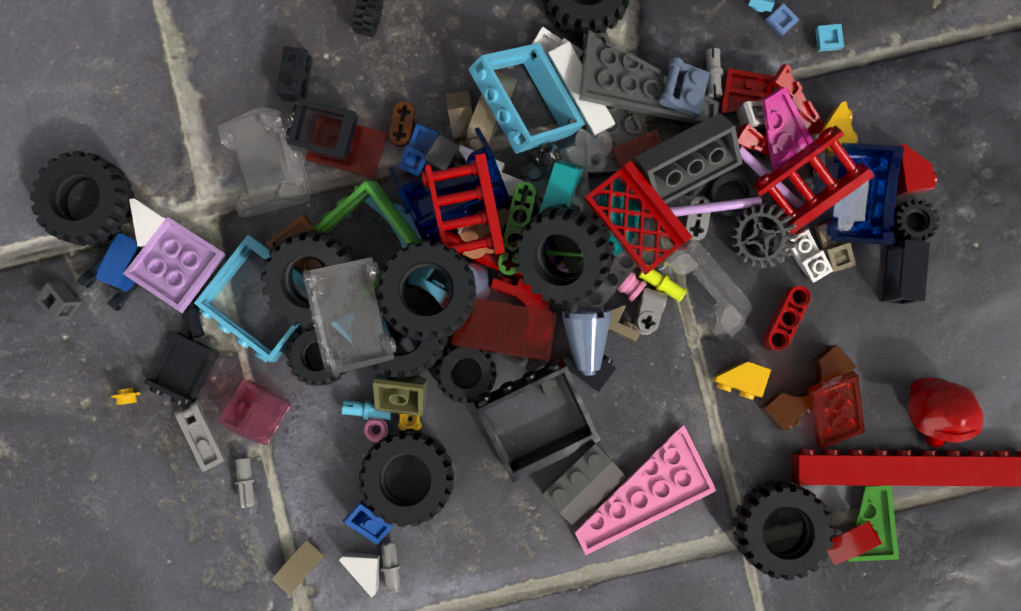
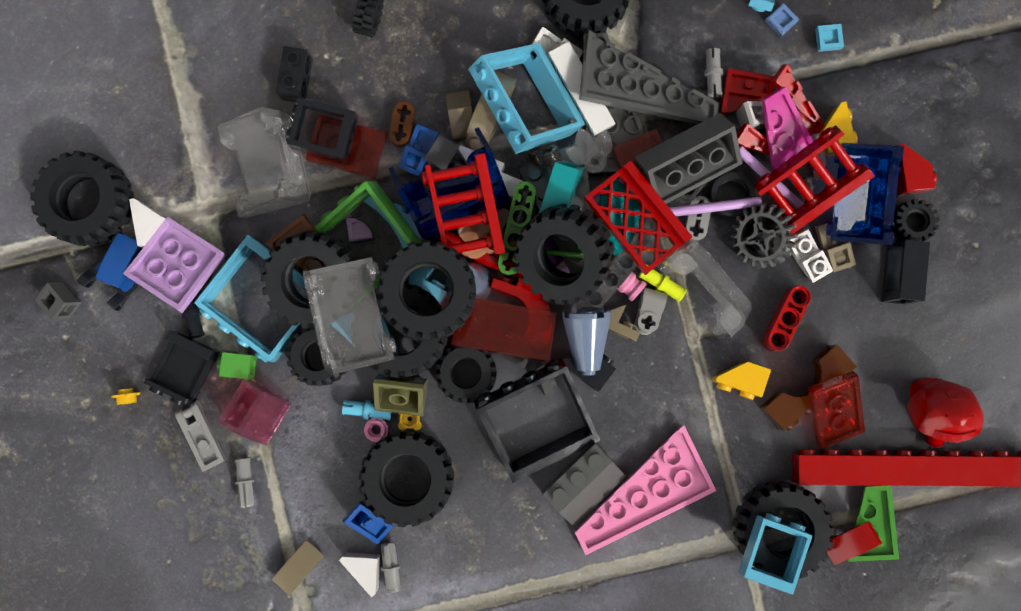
(236, 365): none -> bright green brick
(358, 230): none -> lavender tile
(691, 88): sand blue plate -> none
(789, 580): none -> medium azure window

